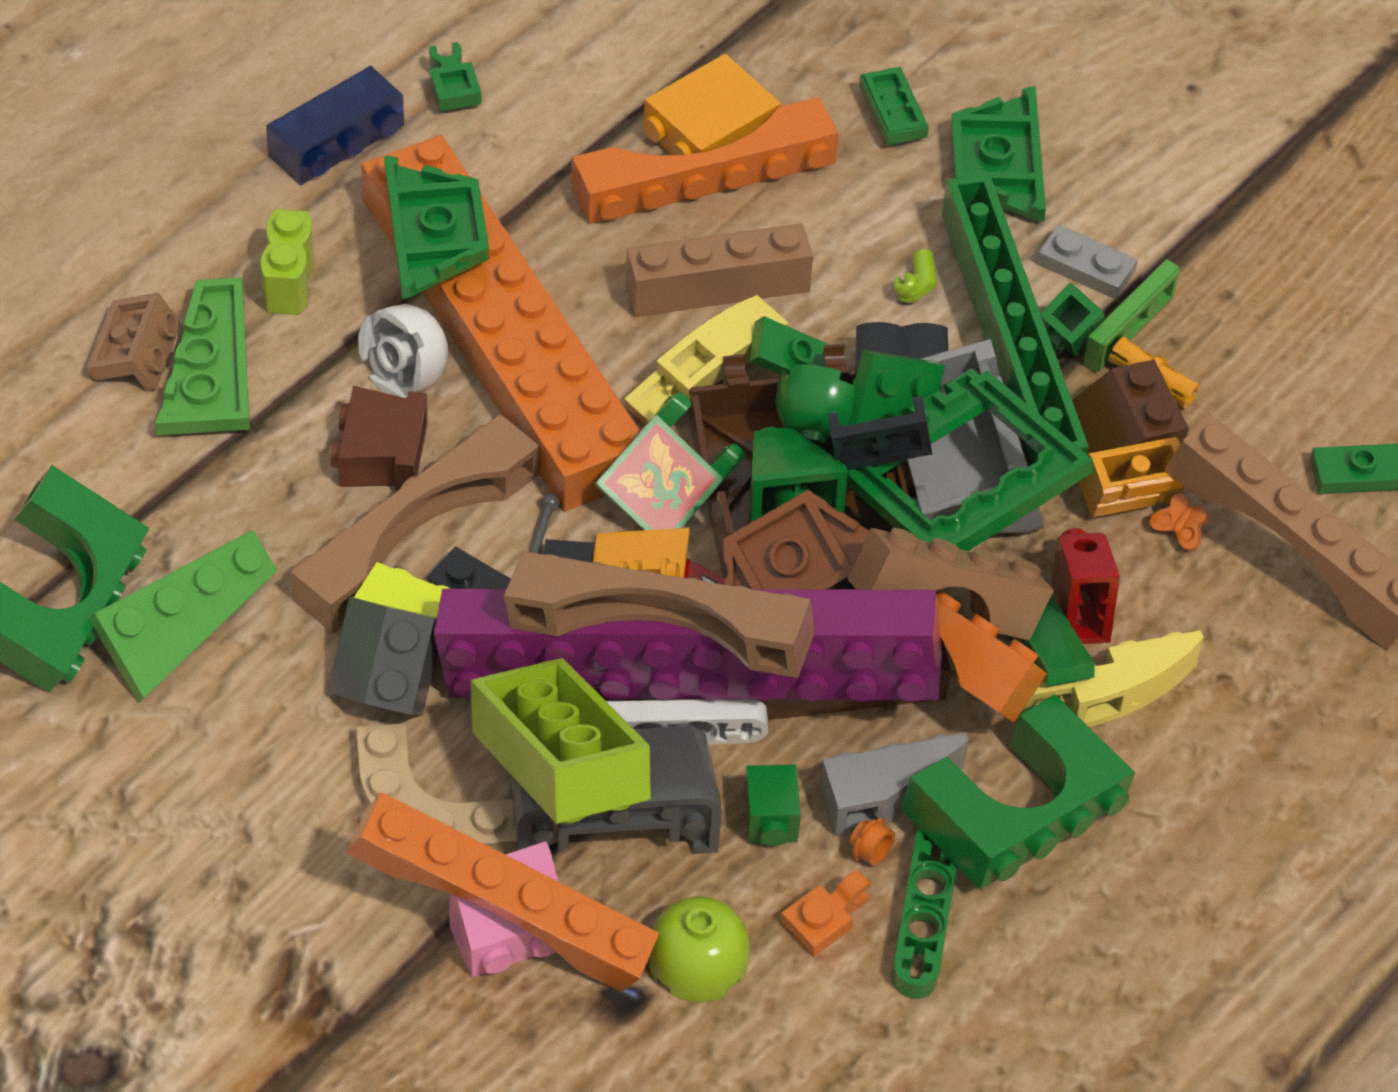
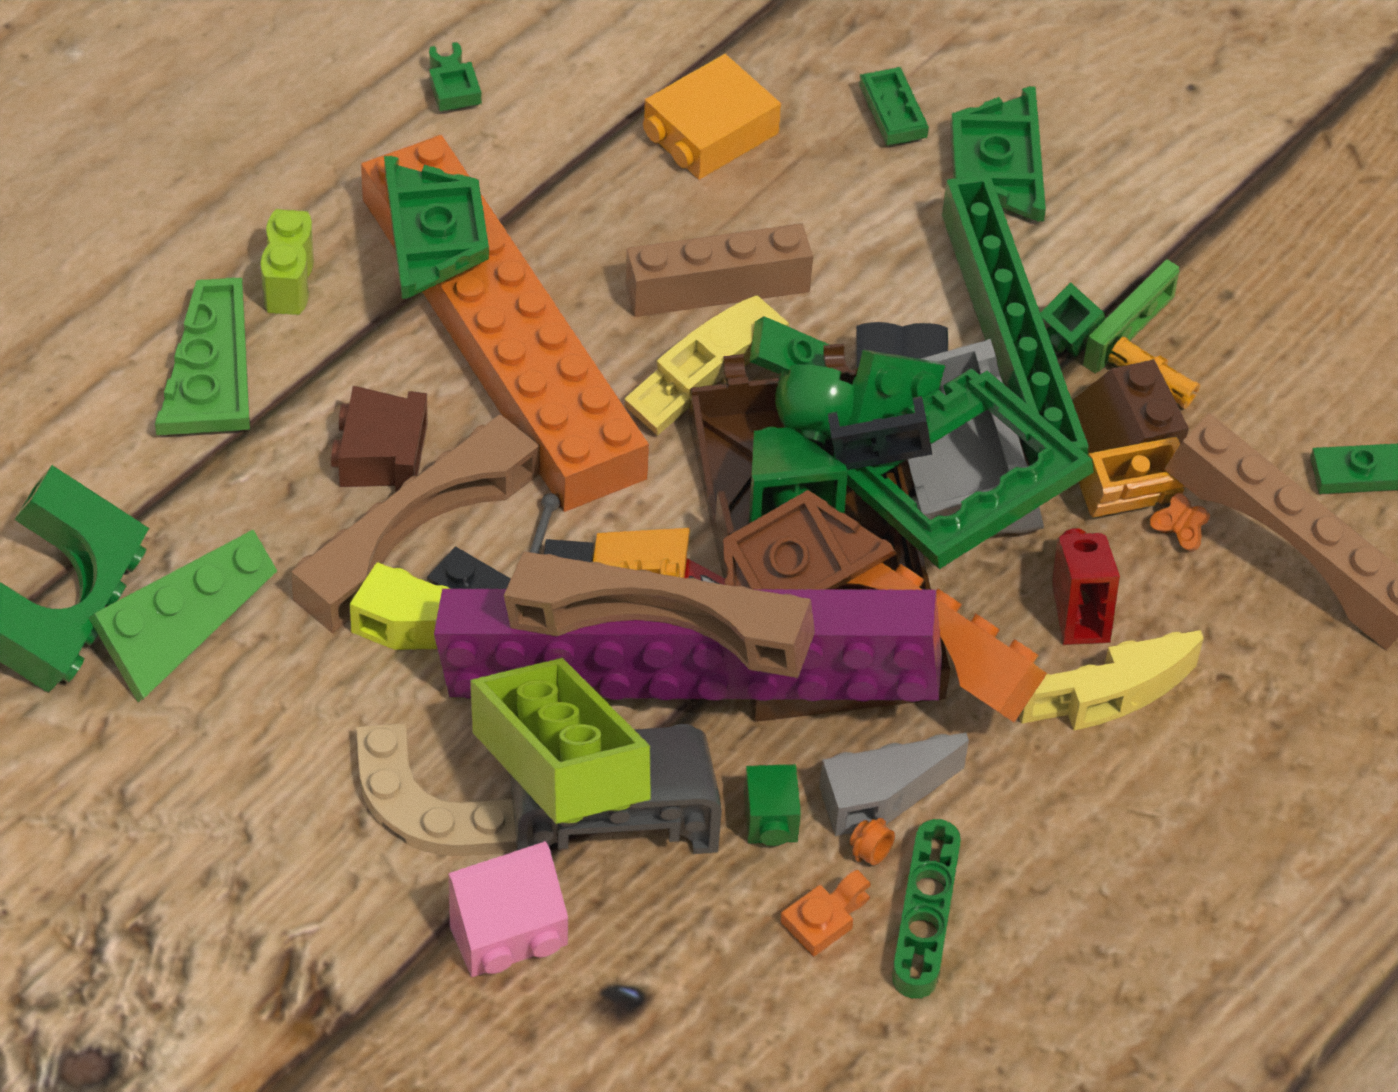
(135, 340): medium nougat bracket -> none
(335, 125): clear blue brick -> none
(385, 657): dark grey slope -> none
(403, 349): white cylinder -> none
(436, 855): orange arch -> none
(628, 182): orange arch -> none
(660, 477): flag -> none
(699, 949): lime cylinder -> none
(721, 720): white beam -> none
(921, 282): lime arm -> none
(995, 839): green arch -> none
(1000, 590): medium nougat arch -> none
(1059, 648): green tile -> none
(1087, 261): light grey plate -> none

